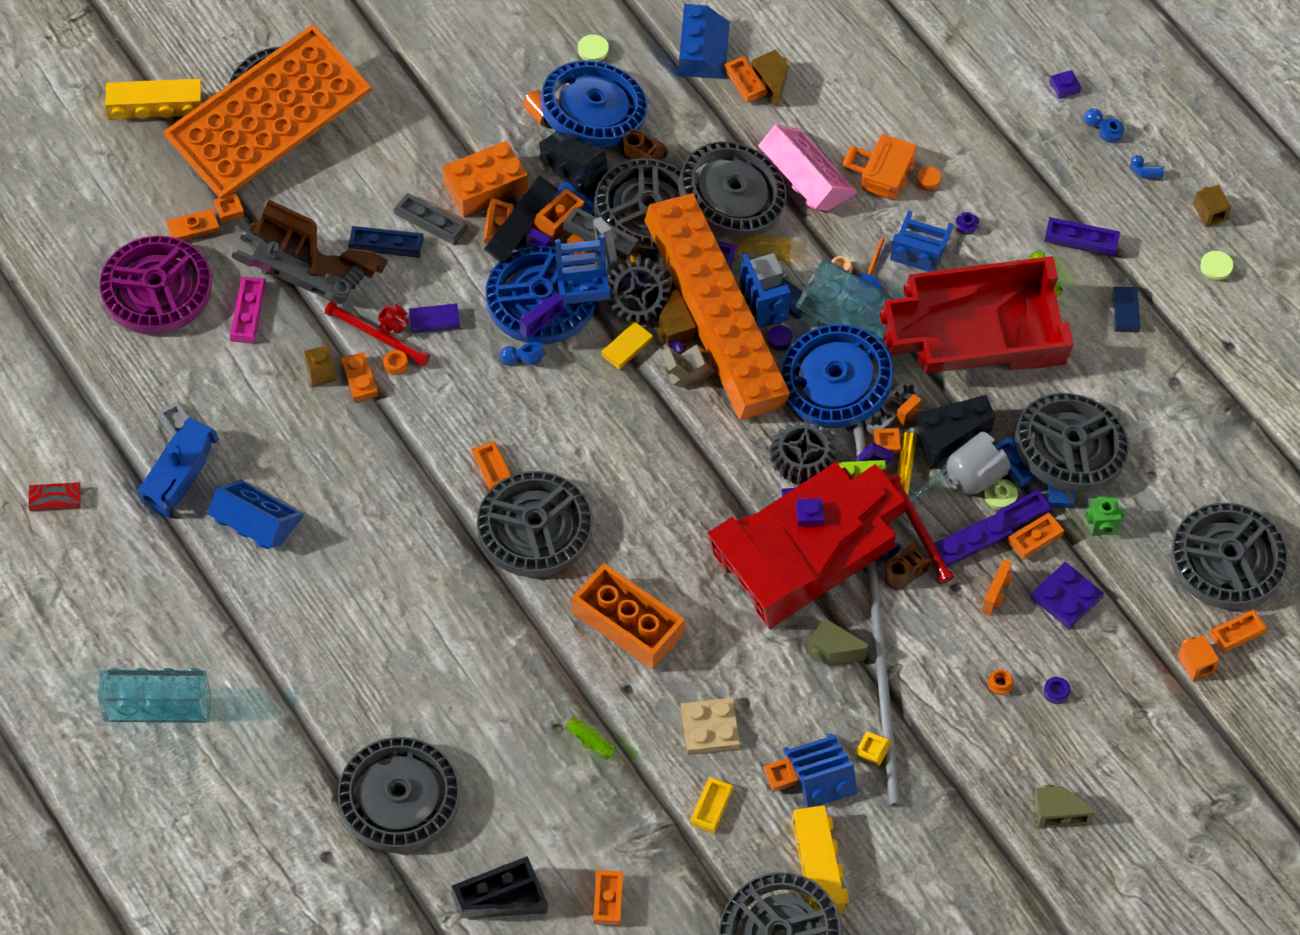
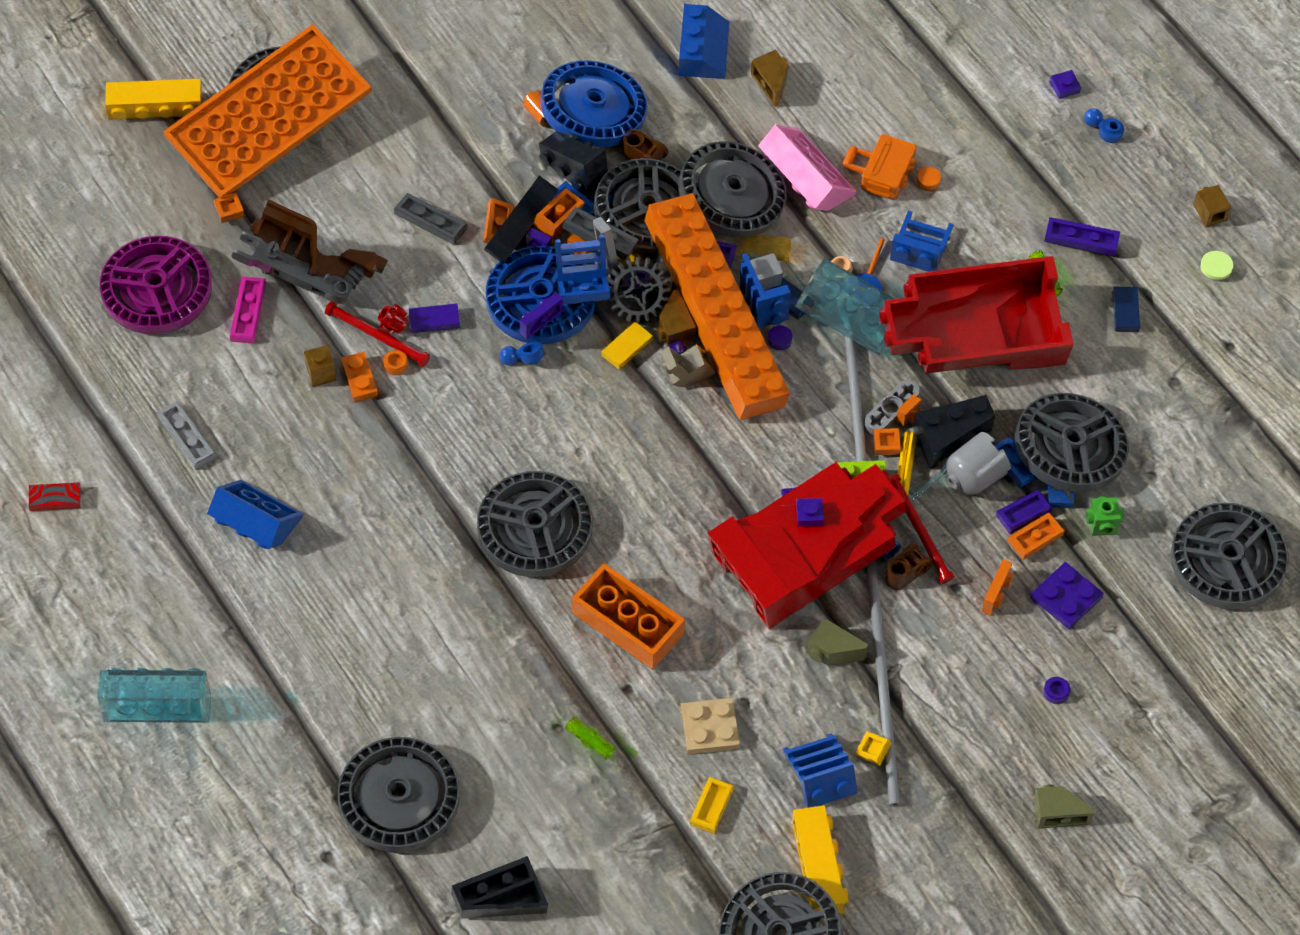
(179, 464): blue piece -> none
(193, 225): orange plate -> none
(386, 241): dark blue tile -> none
(484, 176): orange brick -> none
(491, 463): orange tile -> none
(593, 48): yellowish green piece -> none
(608, 897): orange plate -> none
(745, 79): orange plate -> none
(781, 774): orange plate -> none
(788, 447): dark grey gear -> none
(831, 352): blue piece -> none
(876, 453): dark purple plate -> none
(967, 227): dark purple plate -> none
(973, 539): dark purple plate -> none
(1000, 494): yellowish green piece -> none
(1000, 675): orange plate -> none
(1141, 169): blue arm -> none
(1198, 657): orange brick -> none
(1238, 631): orange plate -> none

